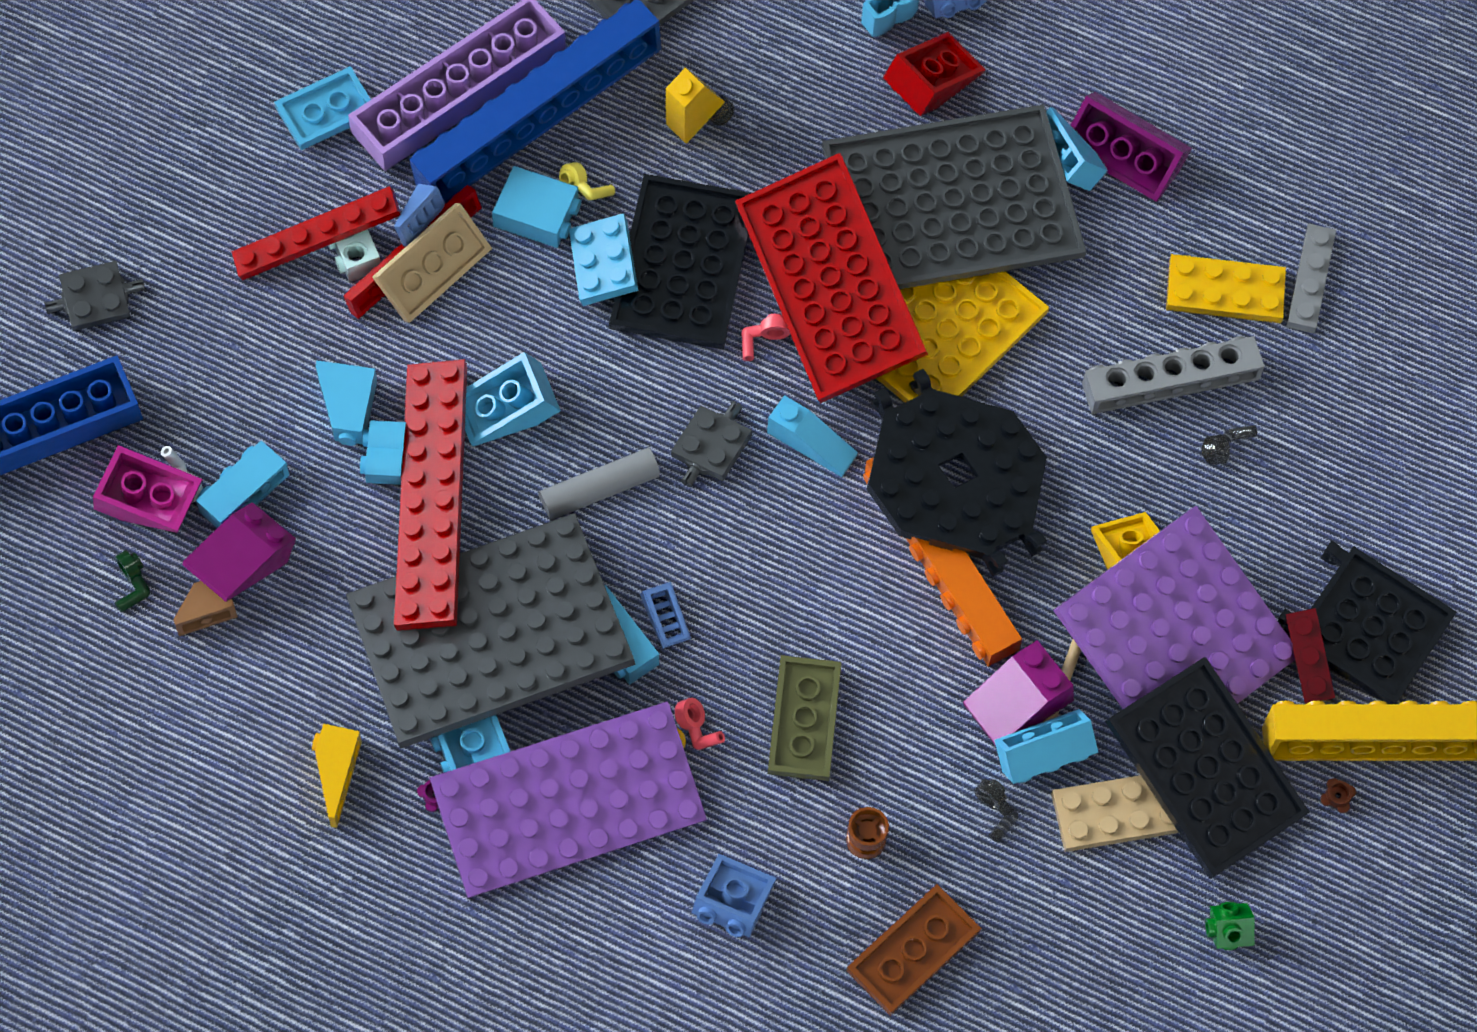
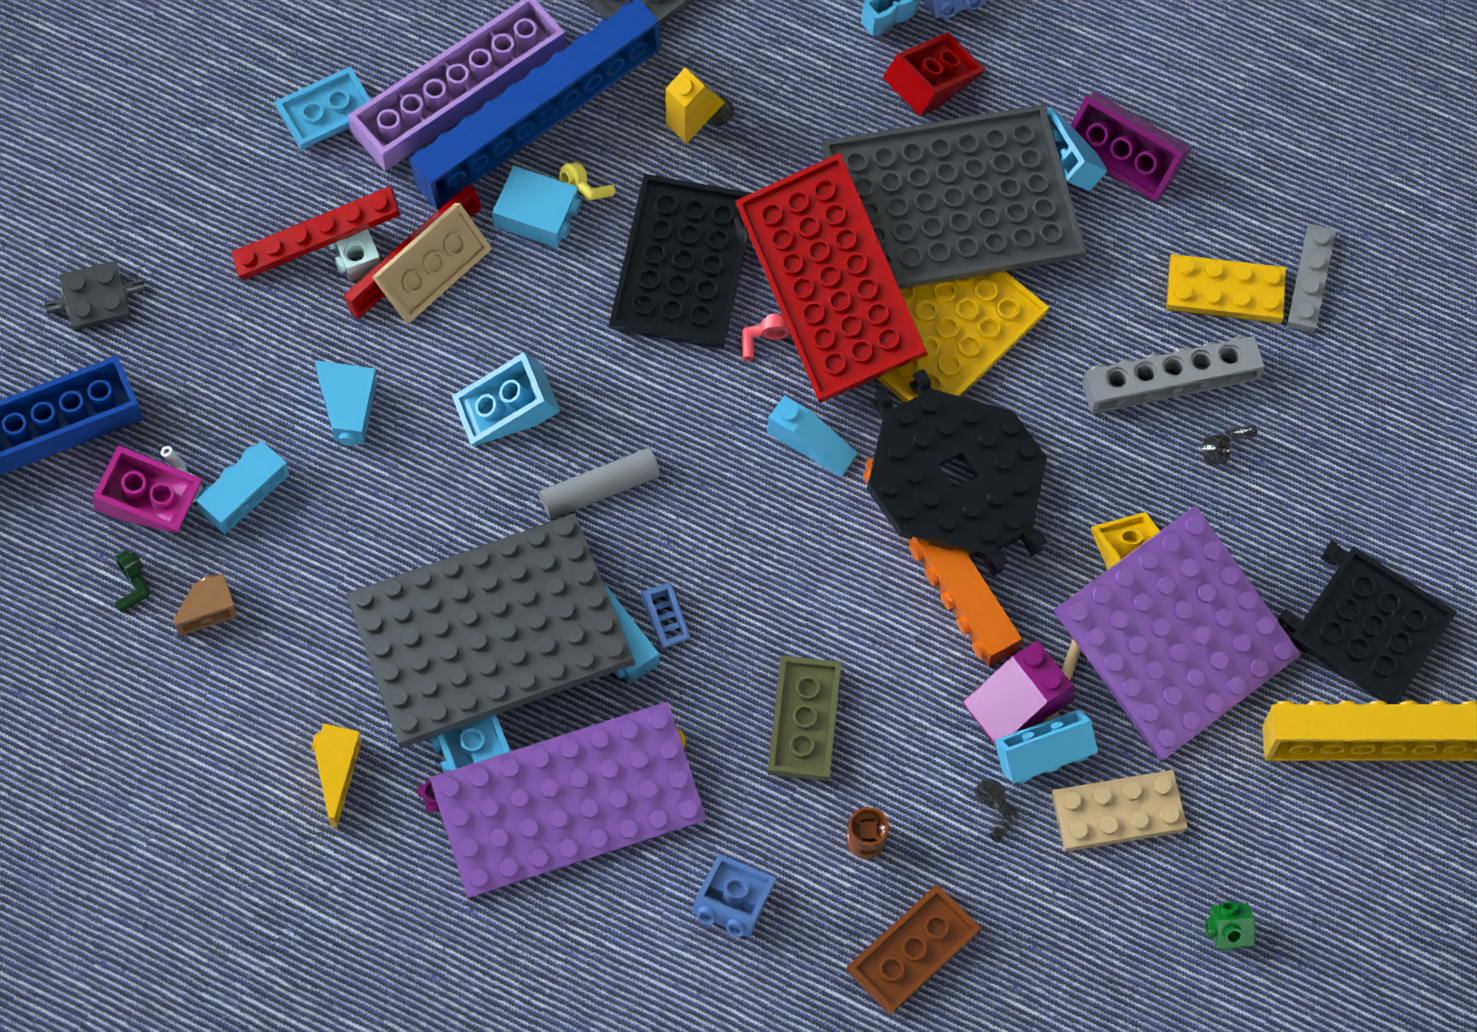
(240, 552): magenta slope -> none
(384, 452): medium azure brick -> none
(419, 212): medium blue slope -> none
(431, 496): plate -> none
(603, 259): medium azure plate -> none
(690, 717): coral plate -> none
(711, 443): dark grey plate -> none
(1207, 767): black plate -> none
(1310, 655): dark red plate -> none
(1344, 789): copper plate -> none

